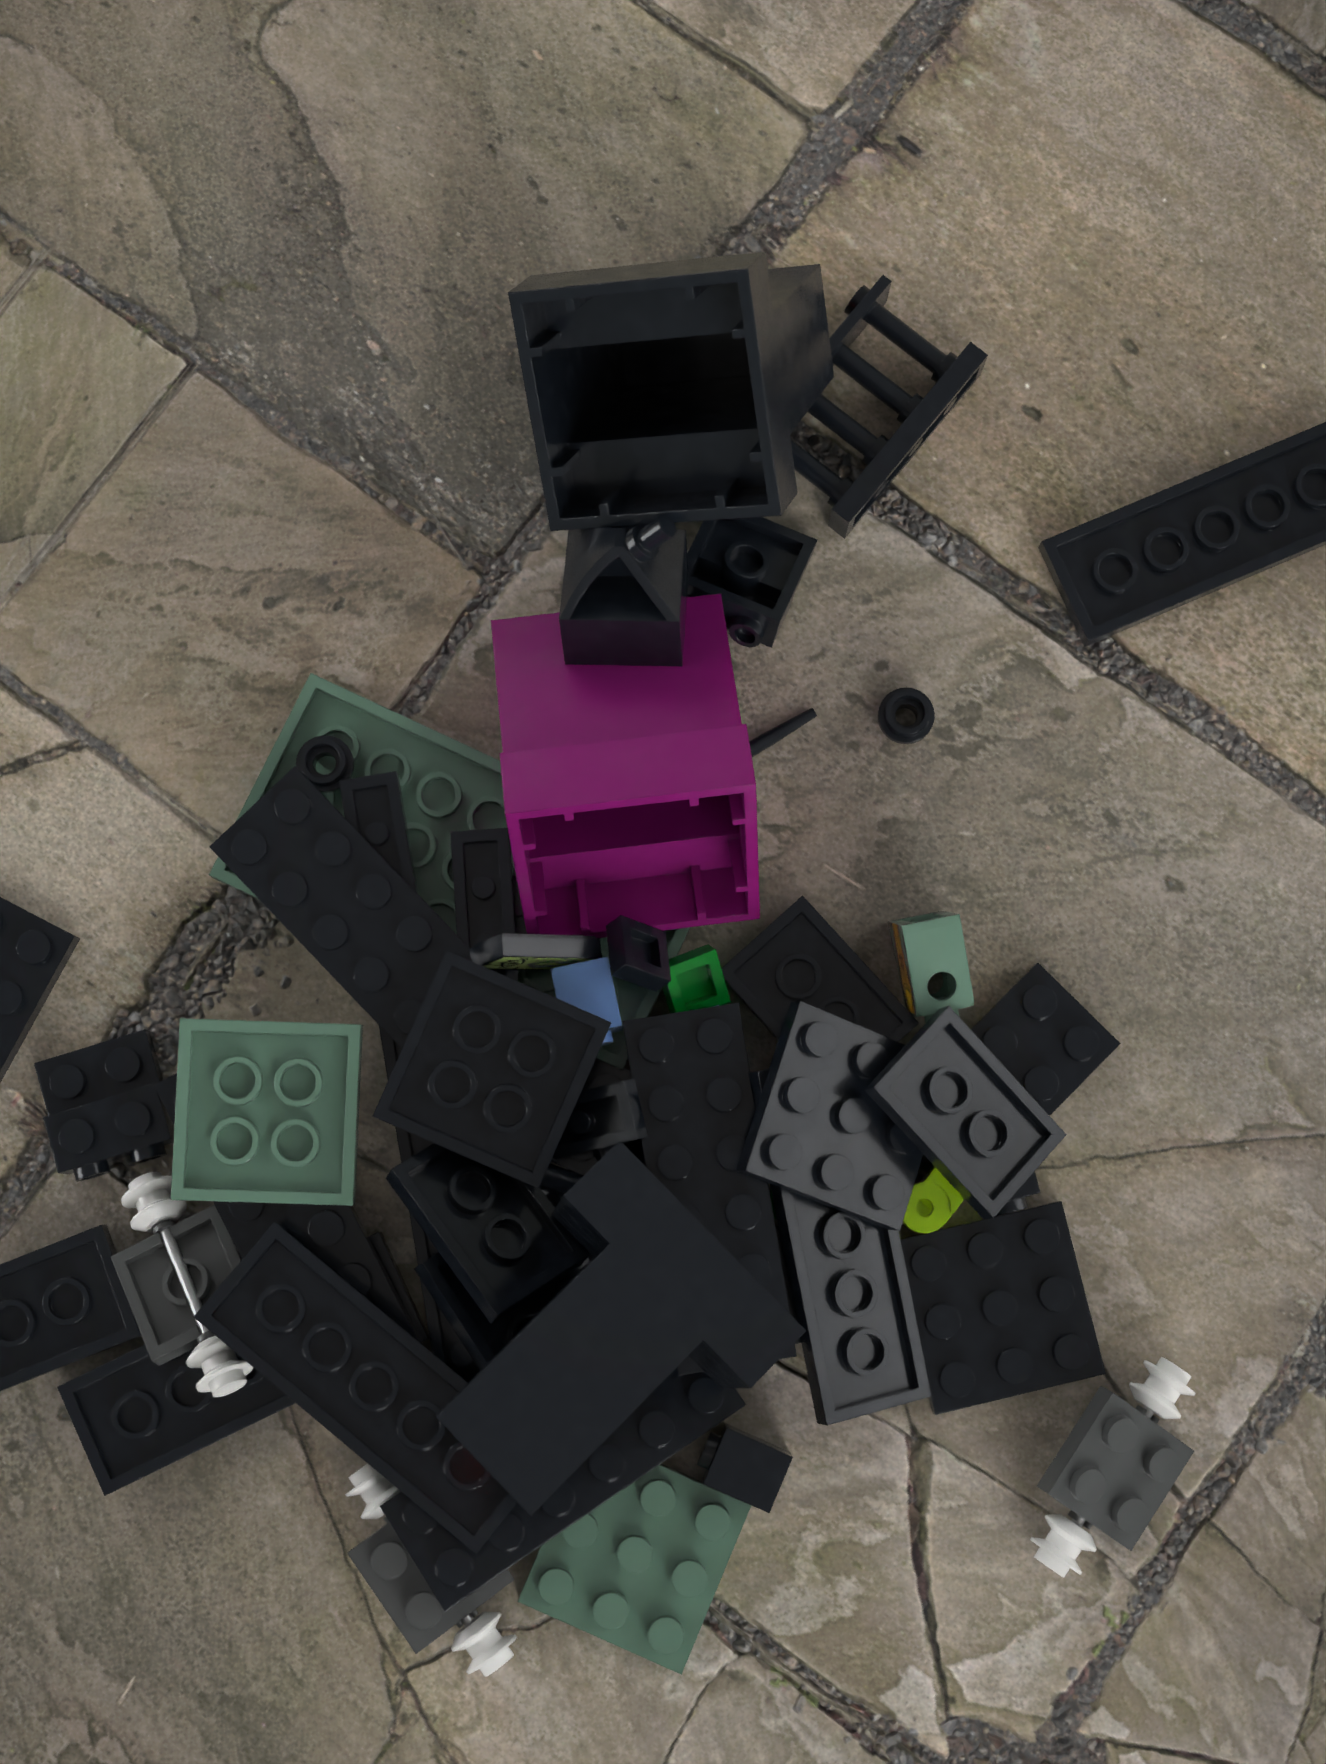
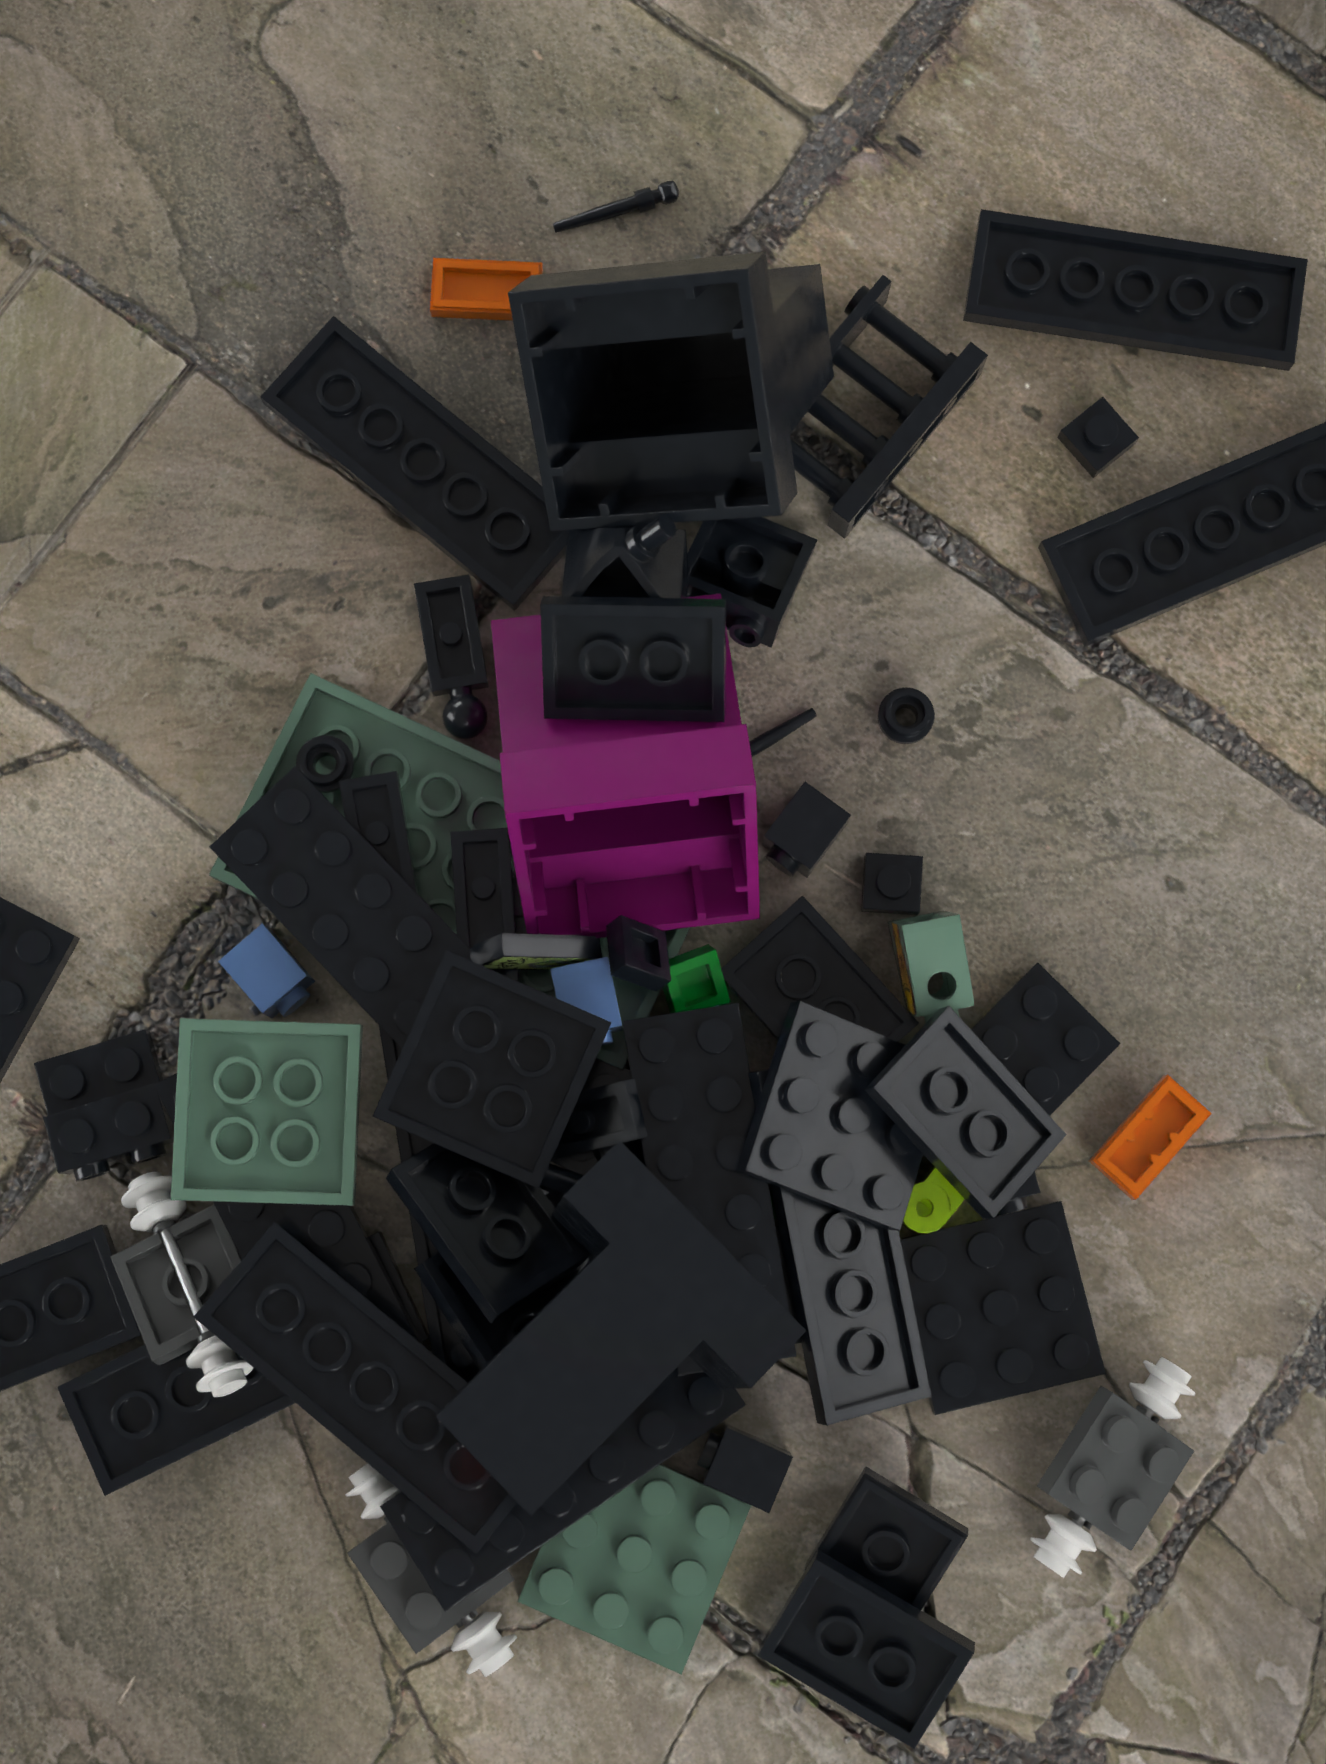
(268, 973): none -> medium blue brick
(419, 461): none -> black plate
(454, 651): none -> black plate
(476, 287): none -> orange tile
(634, 658): none -> black plate
(641, 200): none -> black piece
(804, 831): none -> black brick
(866, 1649): none -> black plate
(892, 883): none -> black plate
(892, 1538): none -> black plate
(1098, 437): none -> black plate
(1135, 290): none -> black plate
(1150, 1137): none -> orange plate

